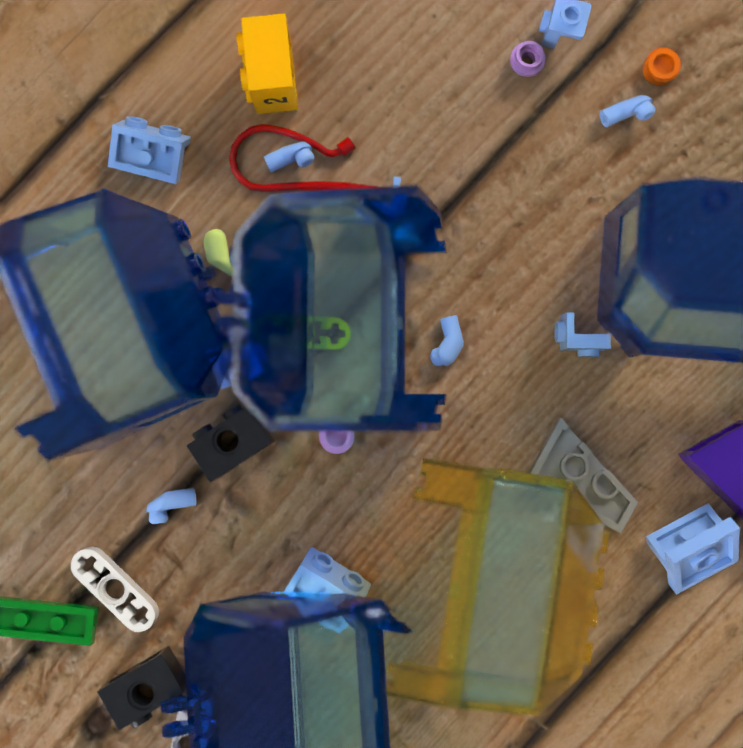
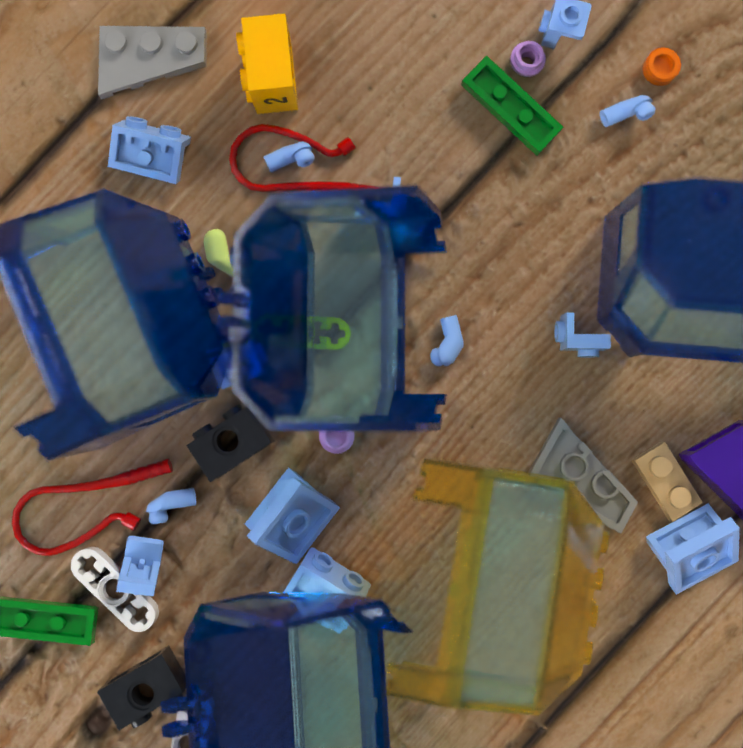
(128, 520): none -> red piece
(140, 566): none -> light blue bracket
(146, 53): none -> light grey wing
(290, 517): none -> light blue bracket
(511, 105): none -> green plate
(667, 481): none -> tan plate

